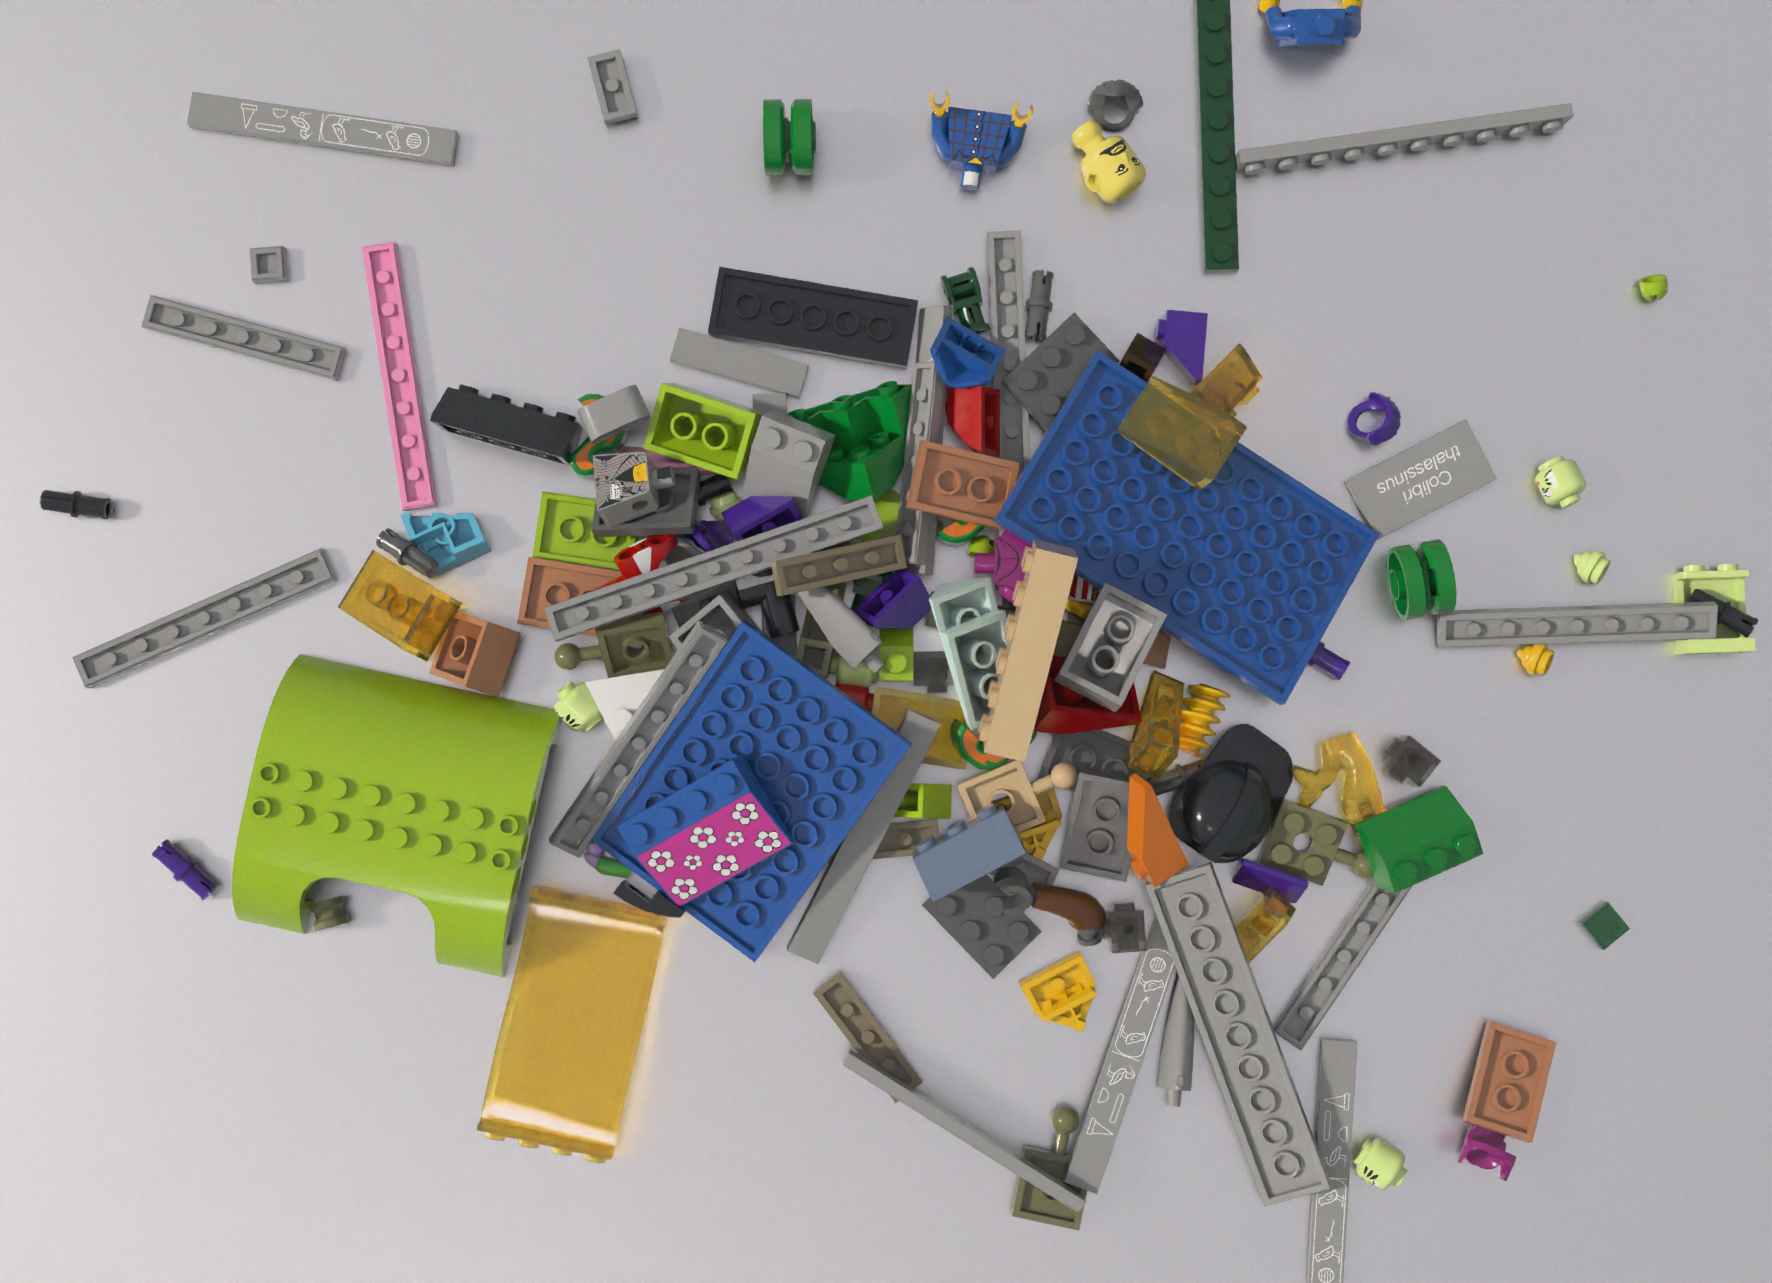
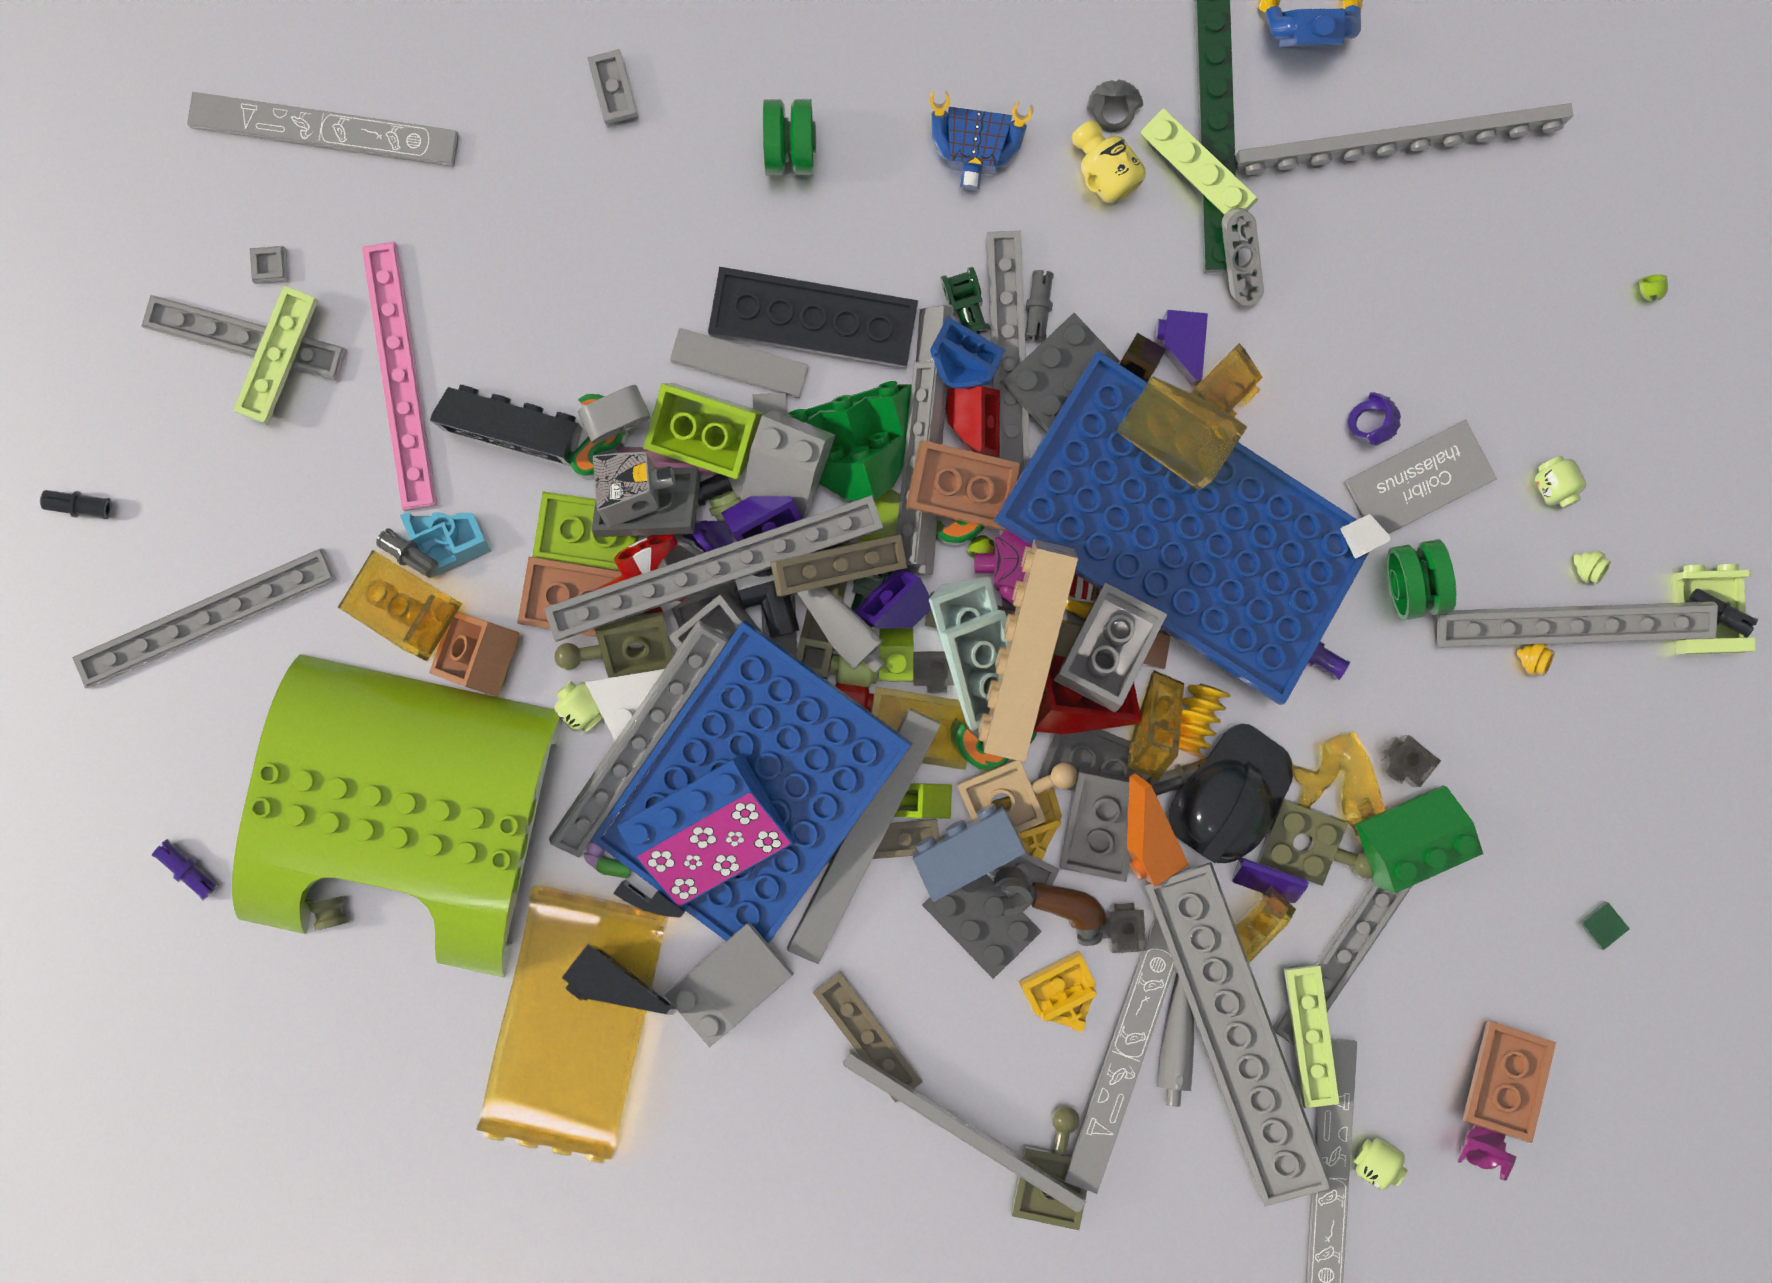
(275, 354): none -> yellowish green plate
(603, 979): none -> black slope
(729, 984): none -> light grey slope
(1197, 164): none -> yellowish green plate
(1248, 231): none -> light grey beam
(1311, 1036): none -> yellowish green plate
(1364, 535): none -> white slope

